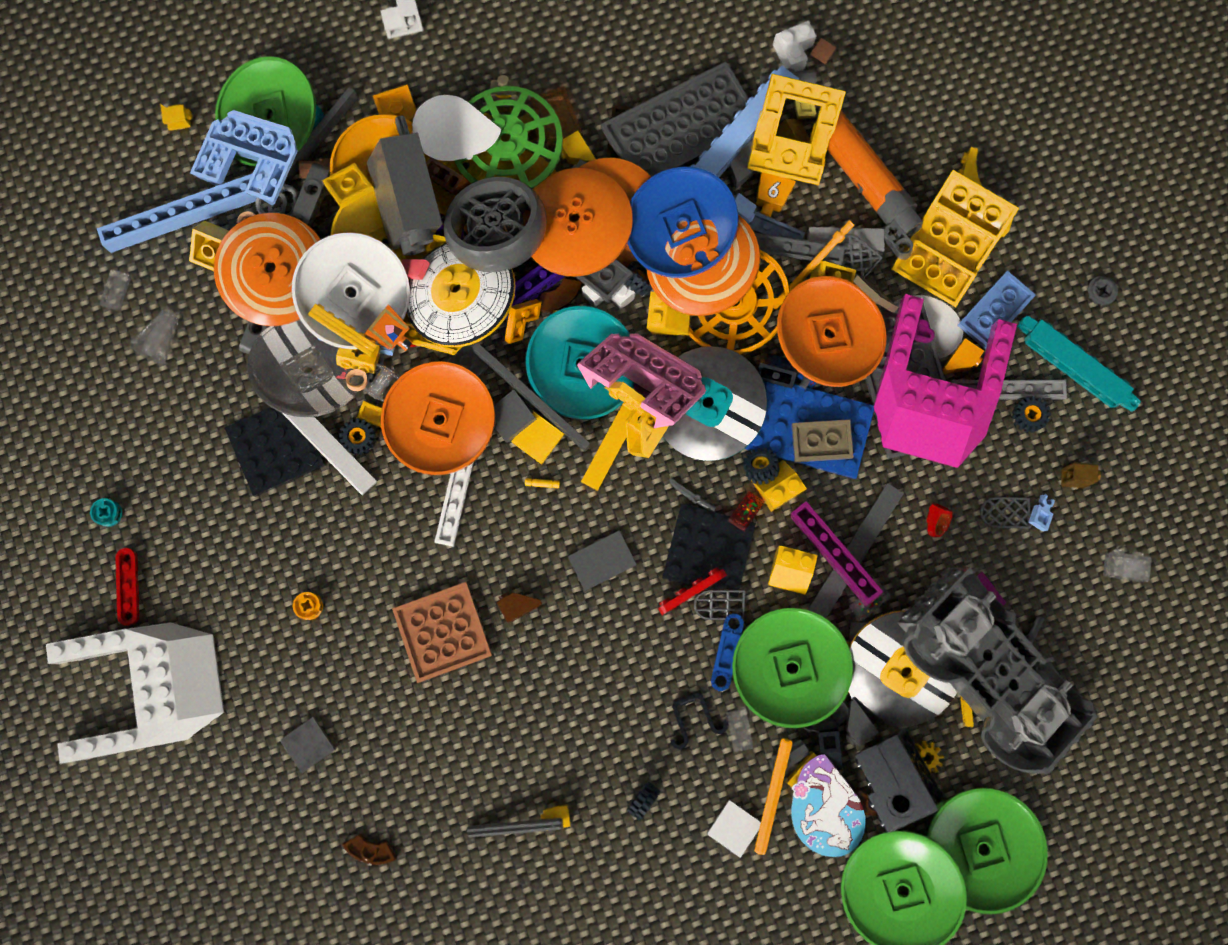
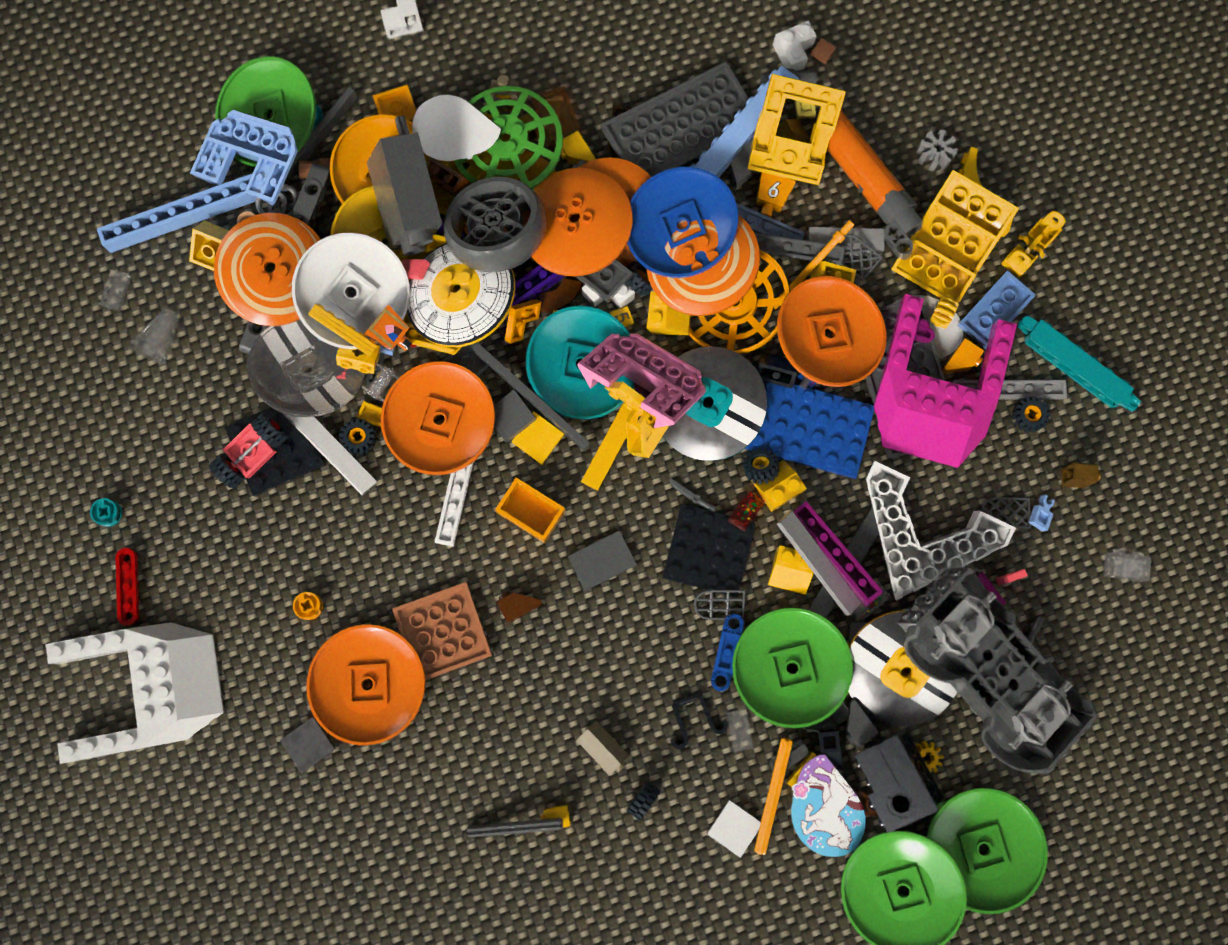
(176, 116): yellow window -> none
(248, 451): none -> plate
(338, 677): none -> orange dish
(348, 185): yellow tile -> none
(356, 372): light nougat piece -> none
(369, 852): reddish brown tile -> none
(530, 510): none -> light orange piece
(542, 483): yellow wheel -> none
(603, 748): none -> brick
(624, 316): none -> yellow tile
(698, 586): red plate -> none
(745, 208): light blue brick -> none
(819, 563): none -> light grey tile
(822, 441): dark tan plate -> none
(875, 294): dark tan tile -> none
(917, 565): none -> white wedge
(938, 519): red rock -> none
(944, 152): none -> light grey gear
(944, 311): none -> yellow gear
(966, 714): yellow tile -> none
(1011, 577): none -> coral tile
(1037, 239): none -> yellow piece
(1110, 289): dark grey gear -> none

